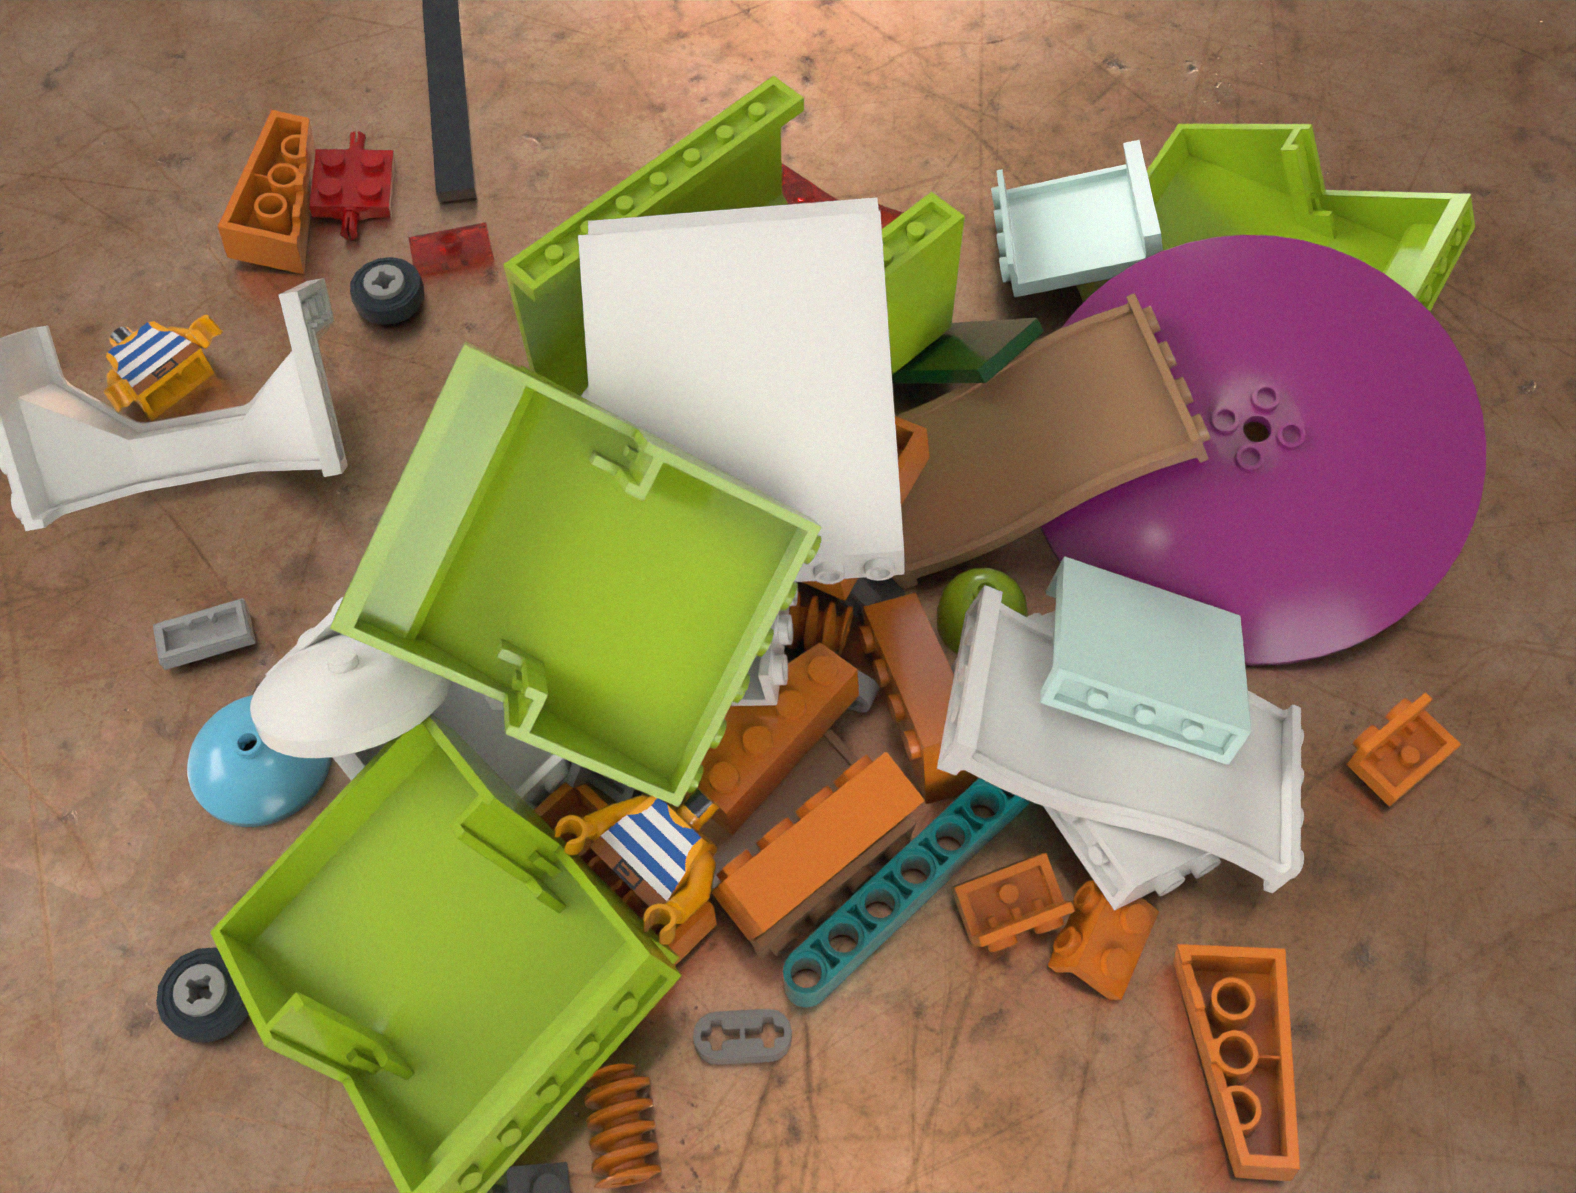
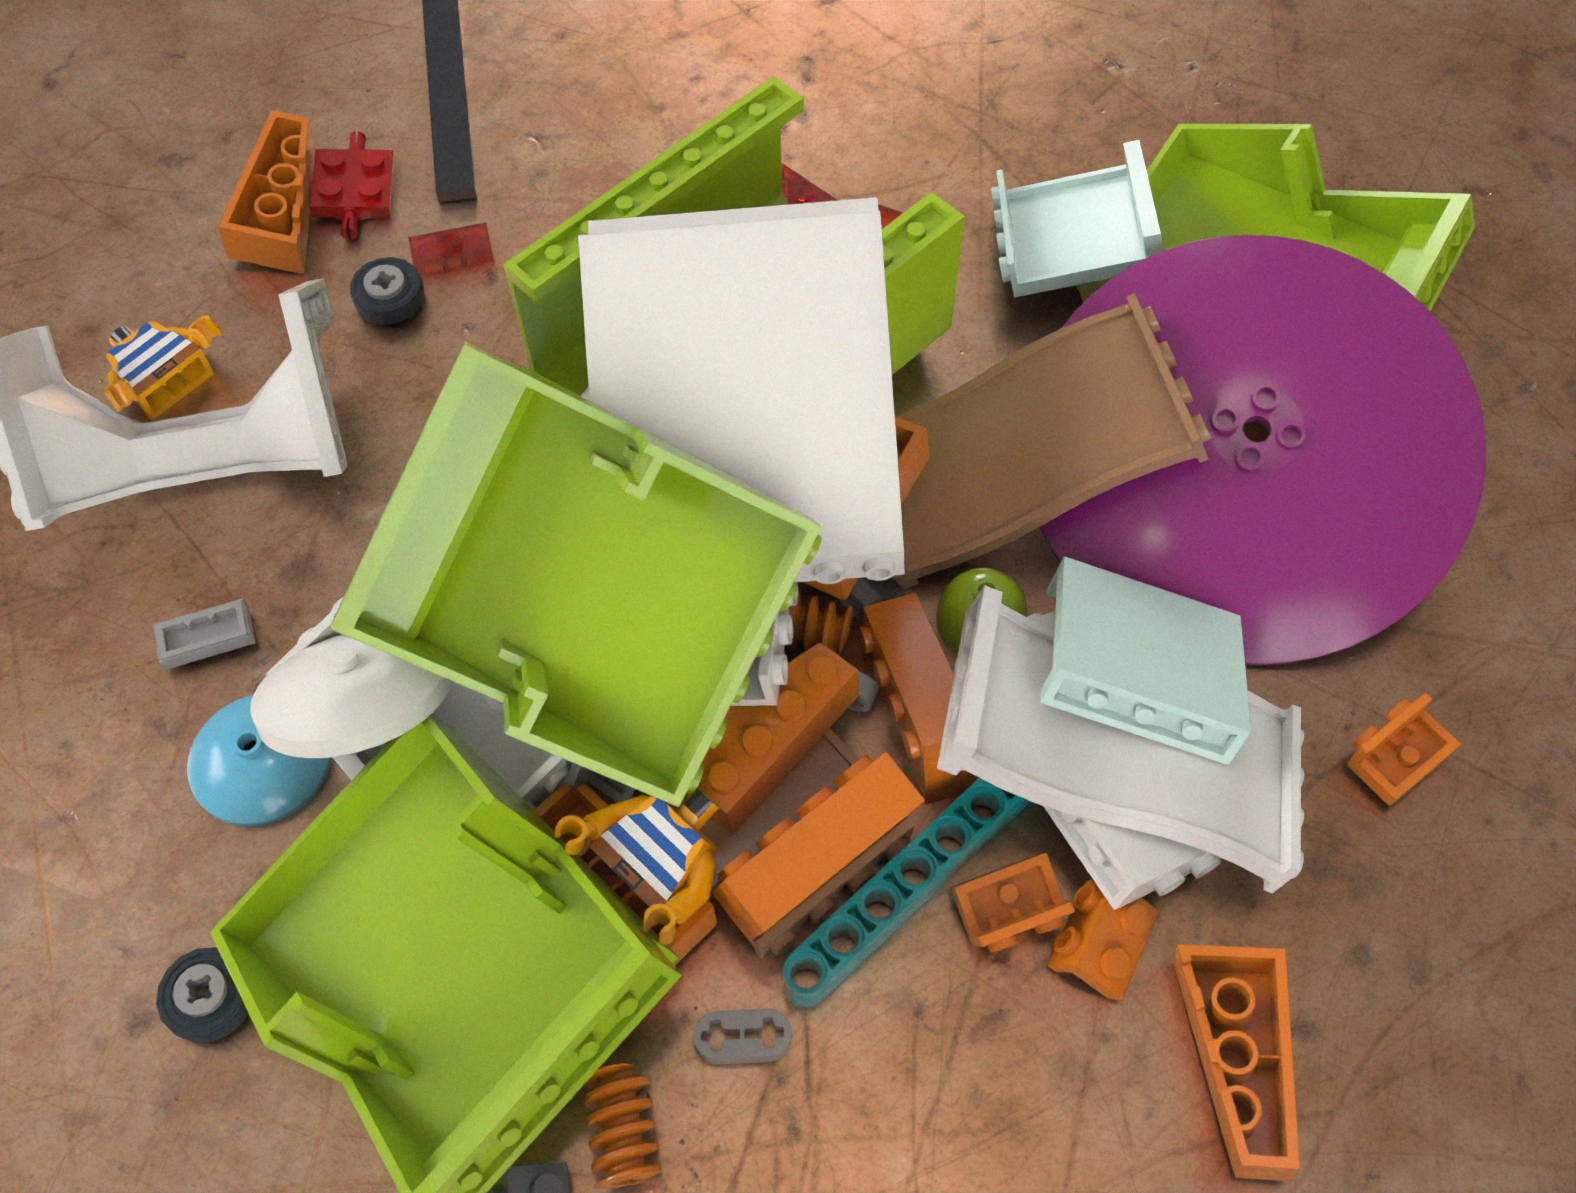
(970, 352): dark green tile -> none

